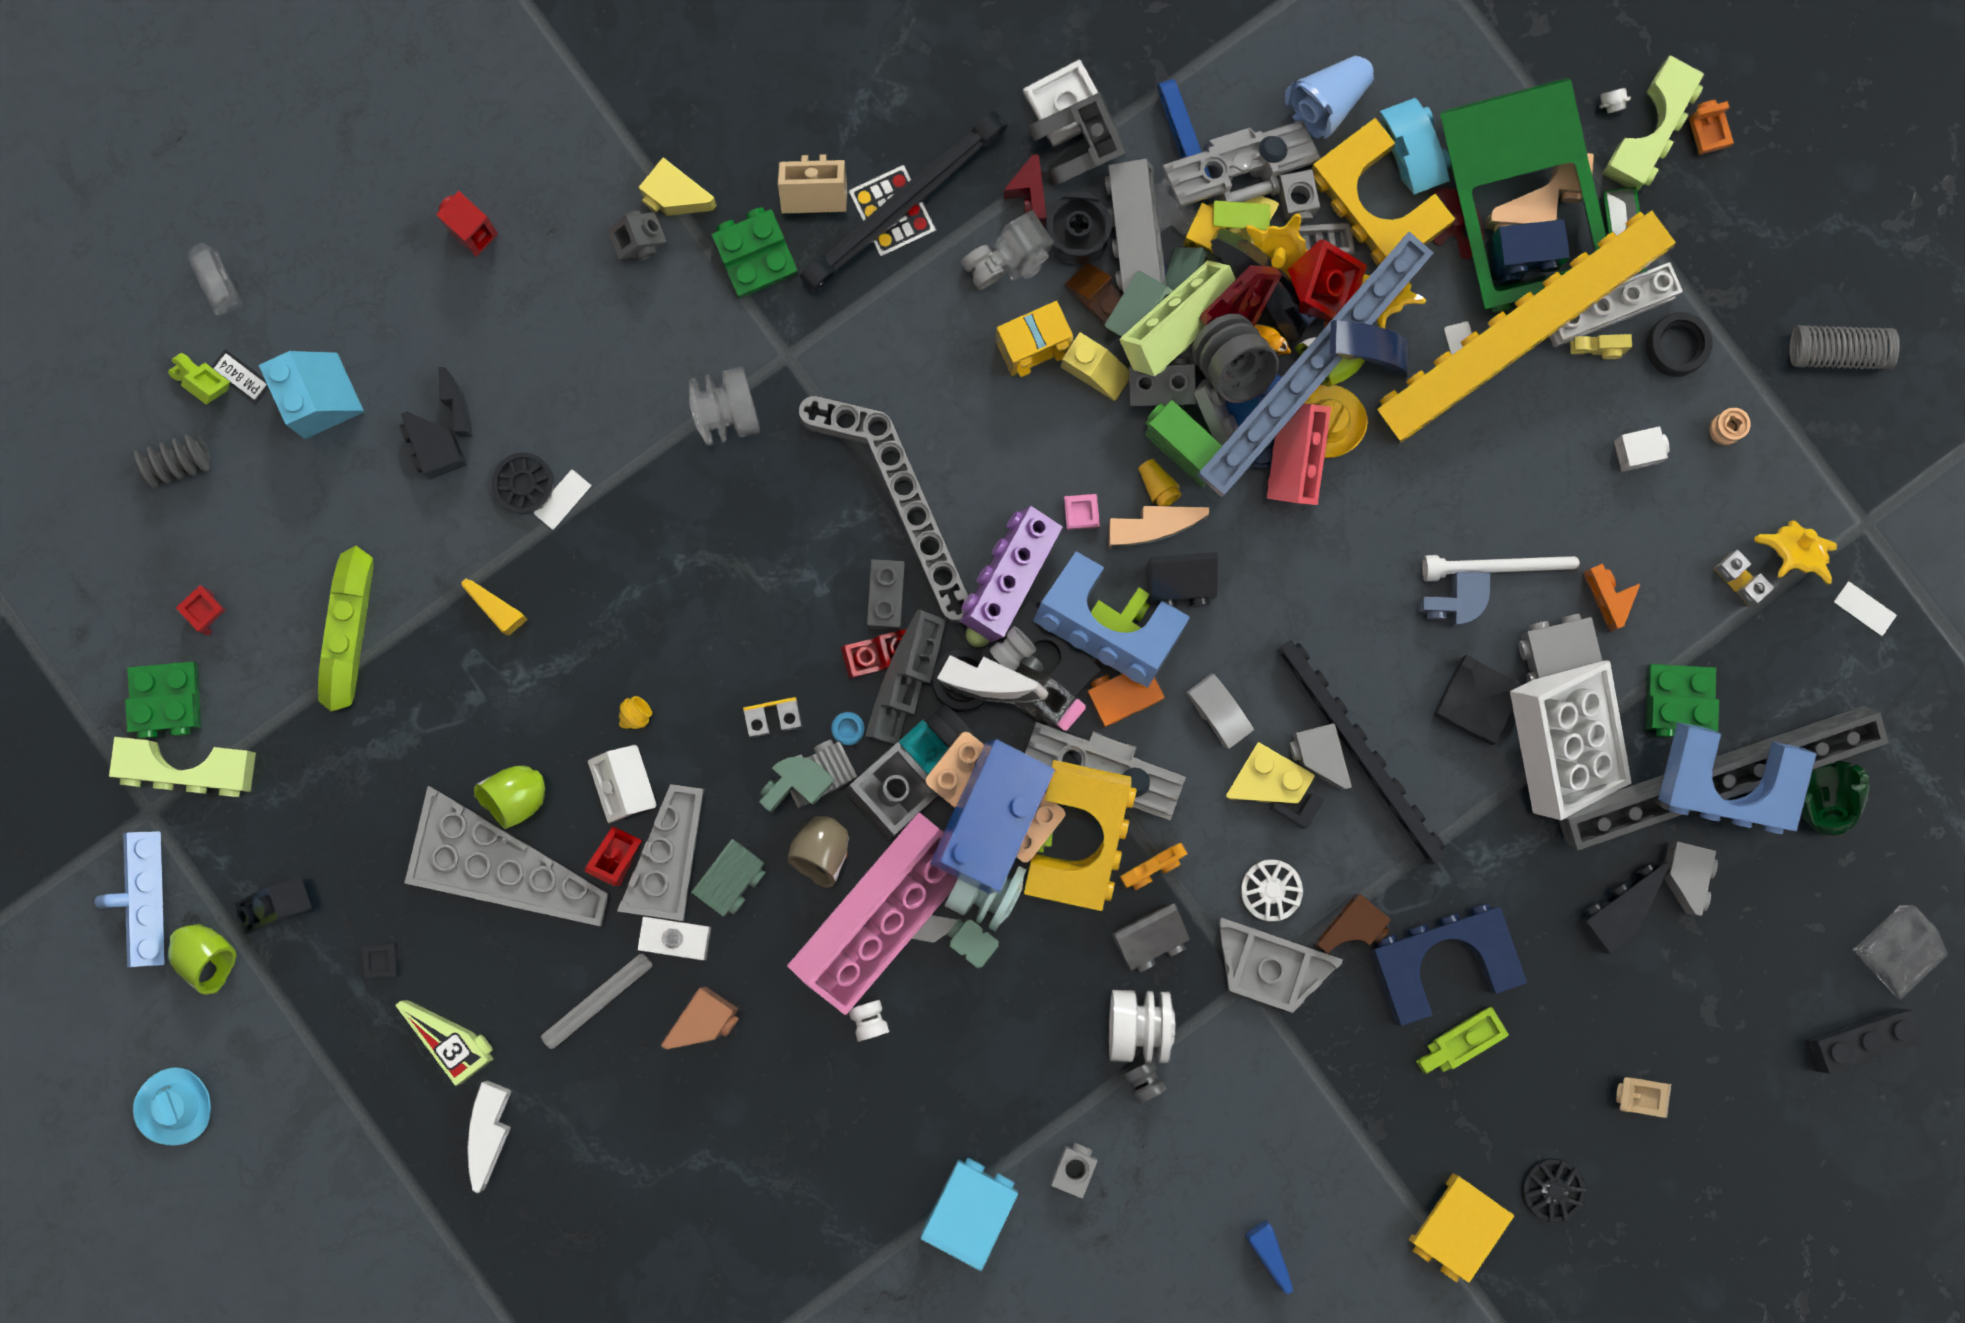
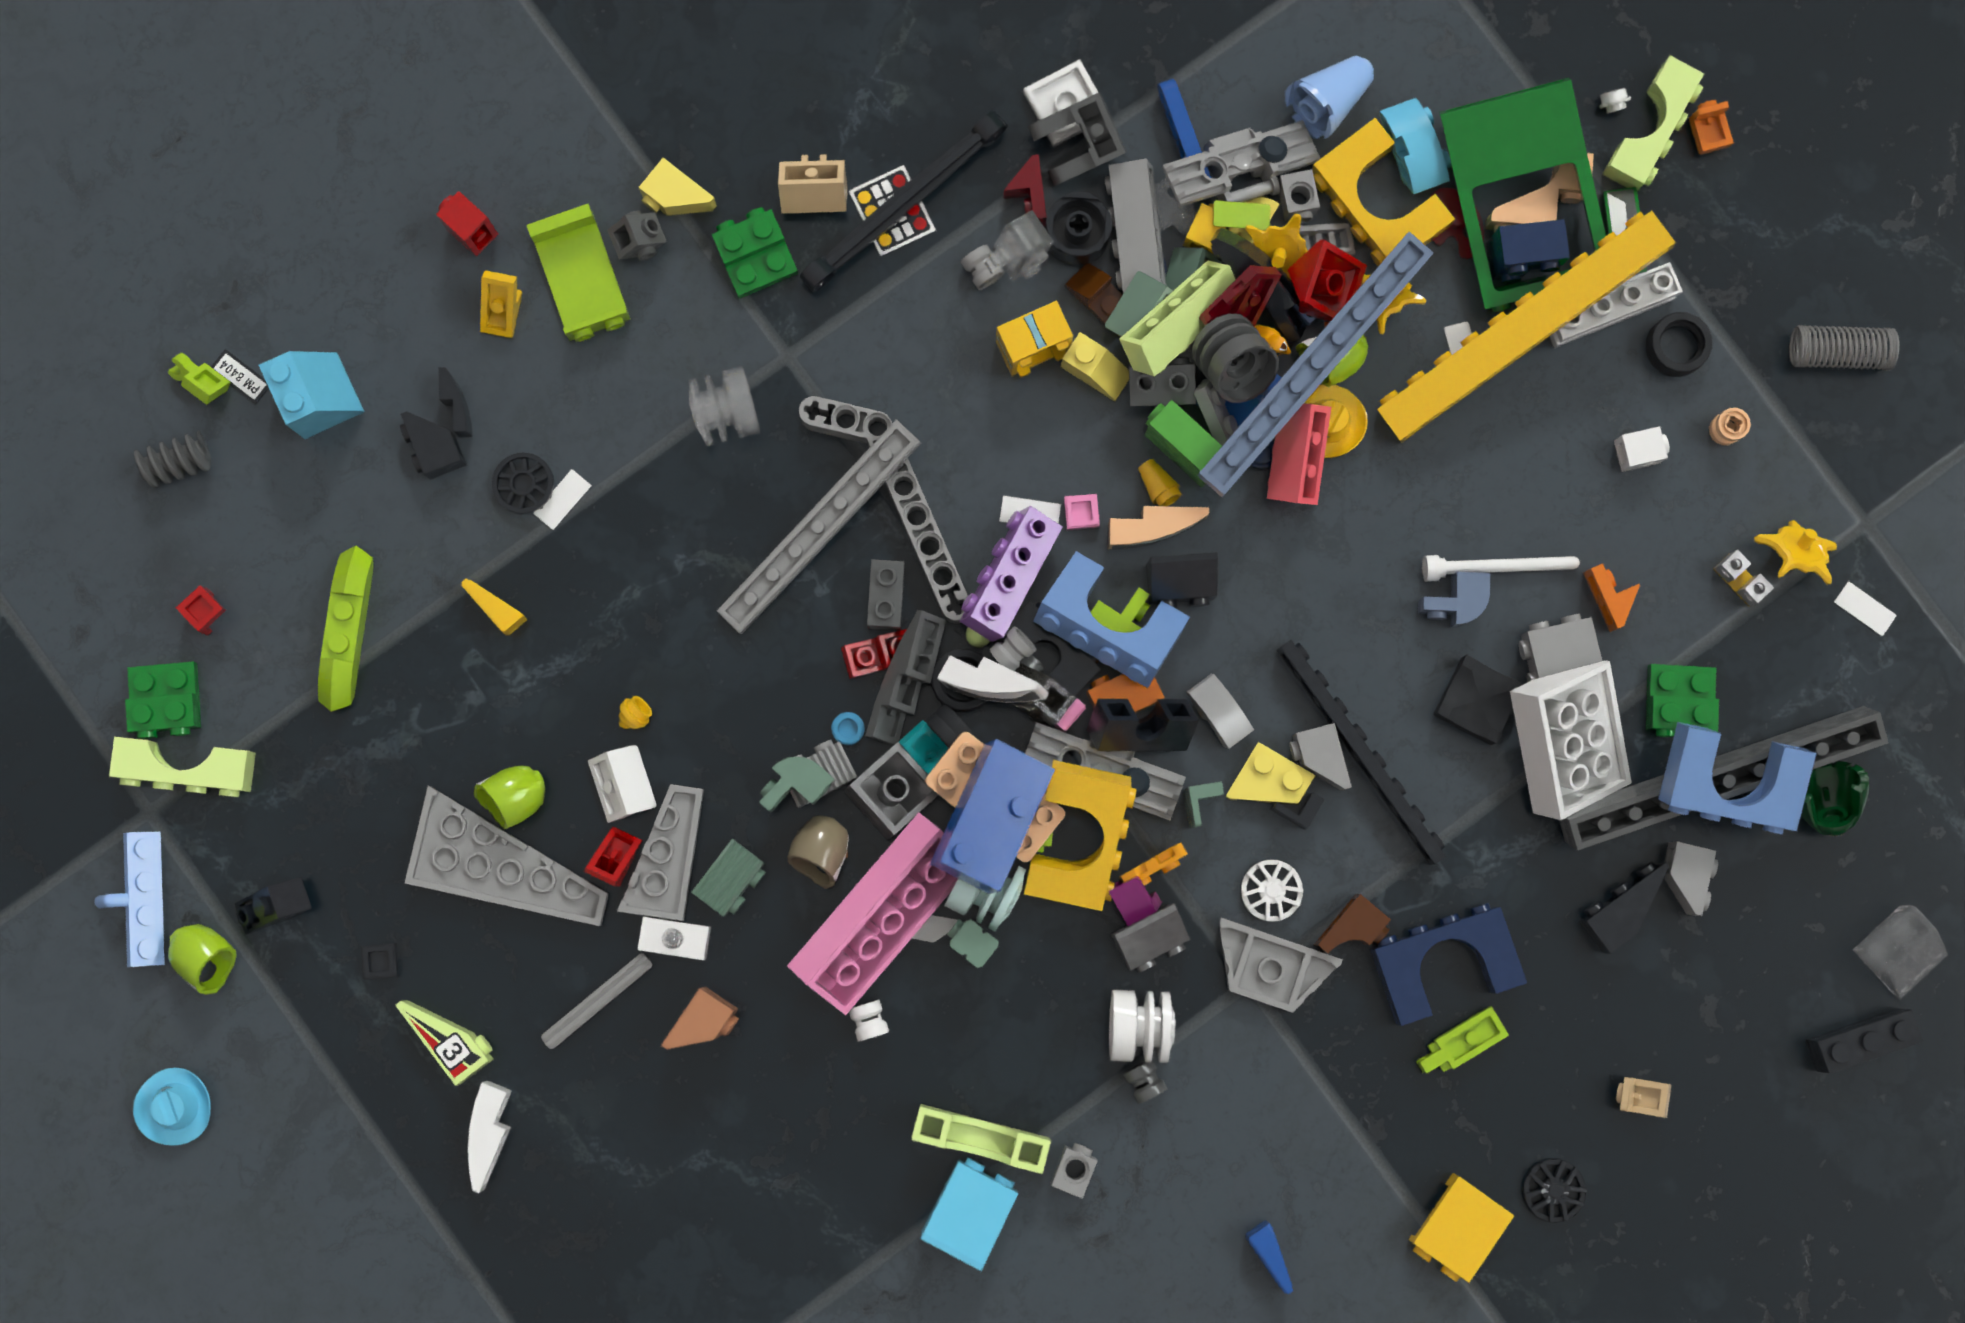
(213, 279): clear brick -> none
(499, 303): none -> yellow slope
(579, 273): none -> lime panel
(758, 713): flat silver piece -> none
(819, 527): none -> light grey tile
(981, 1138): none -> yellowish green arch
(1013, 504): none -> white sticker
(1134, 900): none -> magenta panel
(1166, 728): none -> black arch
(1196, 793): none -> sand green panel
(1370, 343): dark blue slope -> none
(1606, 345): light yellow plate -> none

